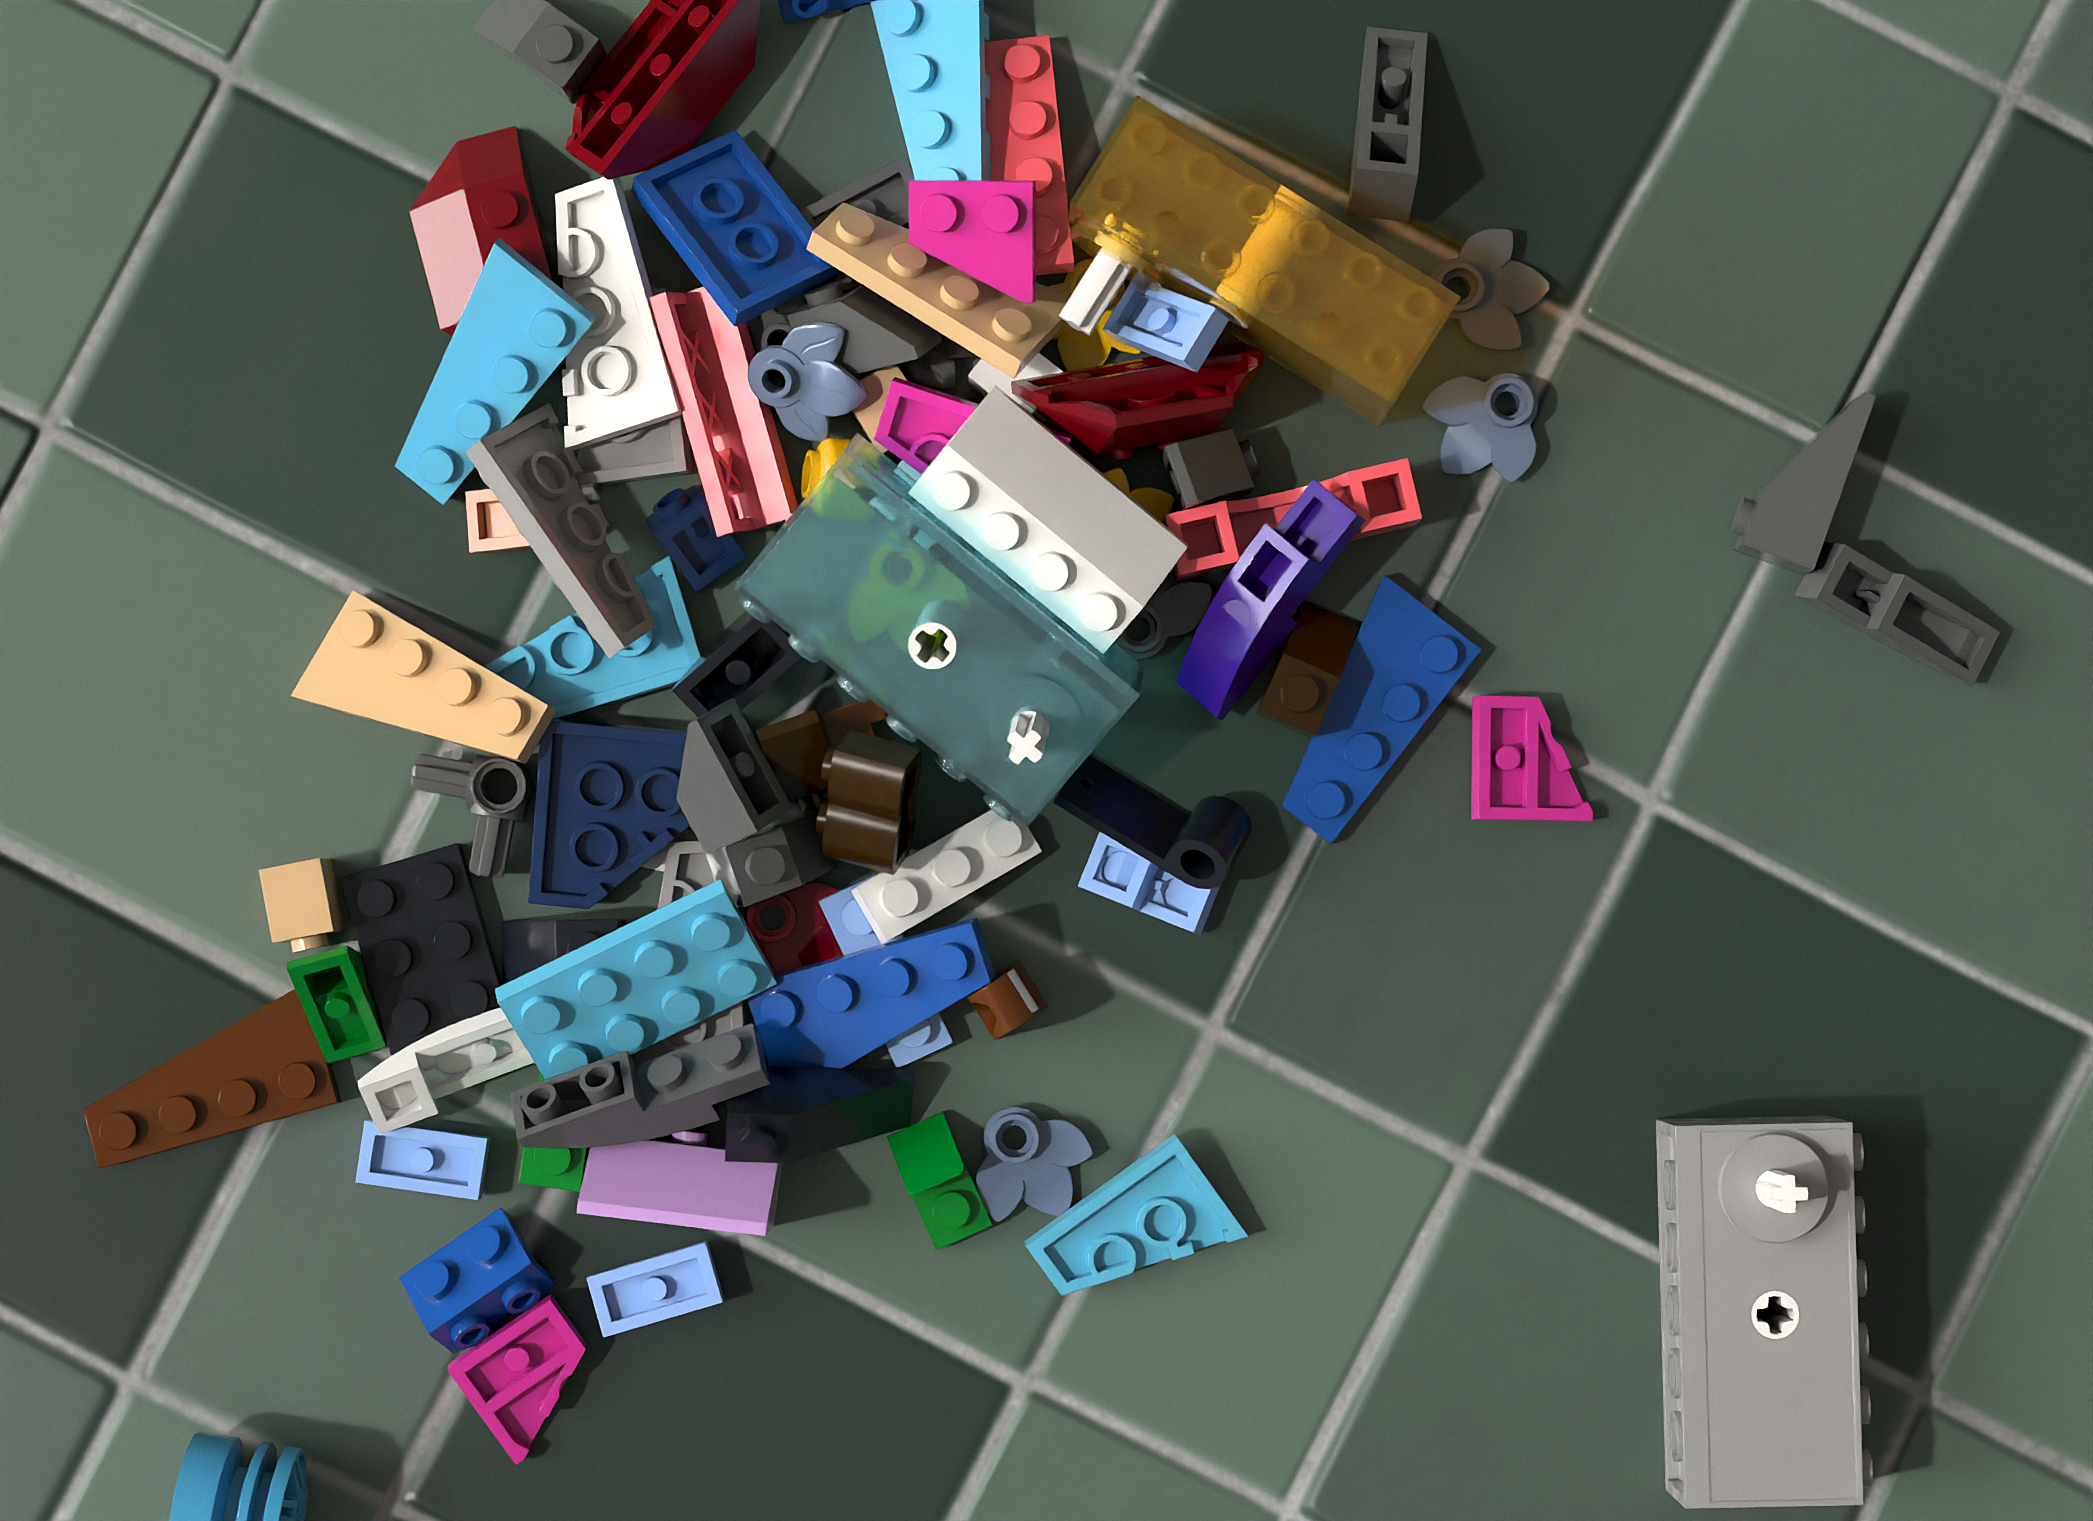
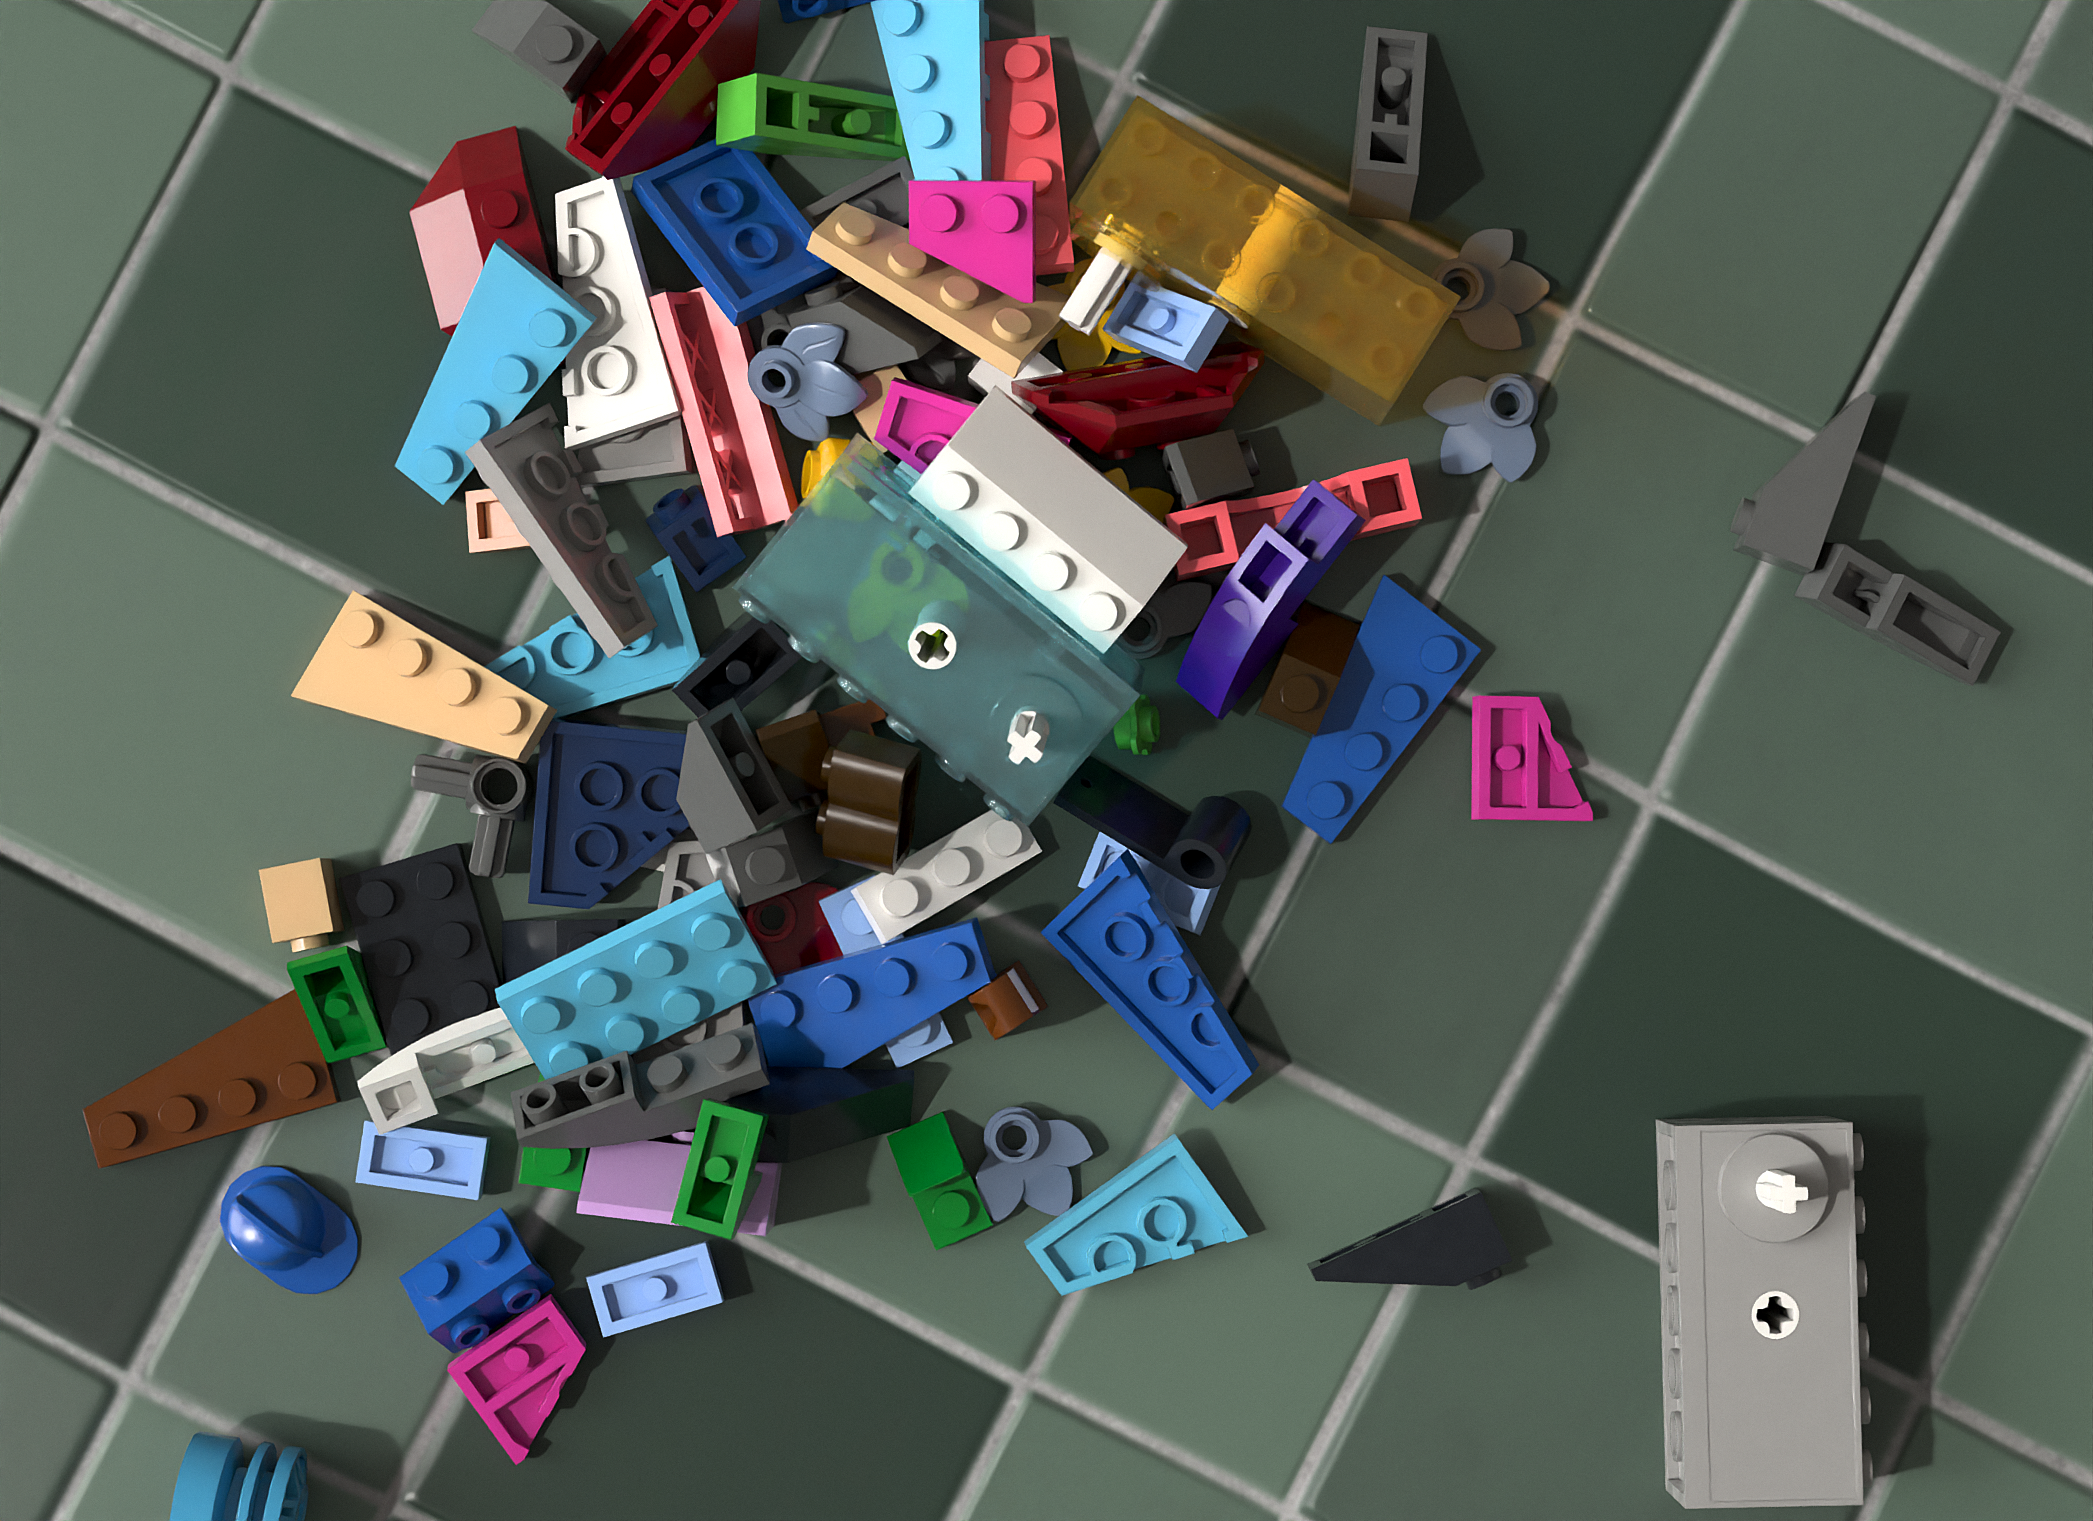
(288, 1230): none -> blue piece
(721, 1169): none -> green slope
(807, 119): none -> bright green slope
(1138, 727): none -> bright green plate
(1146, 972): none -> blue wing
(1433, 1248): none -> black slope

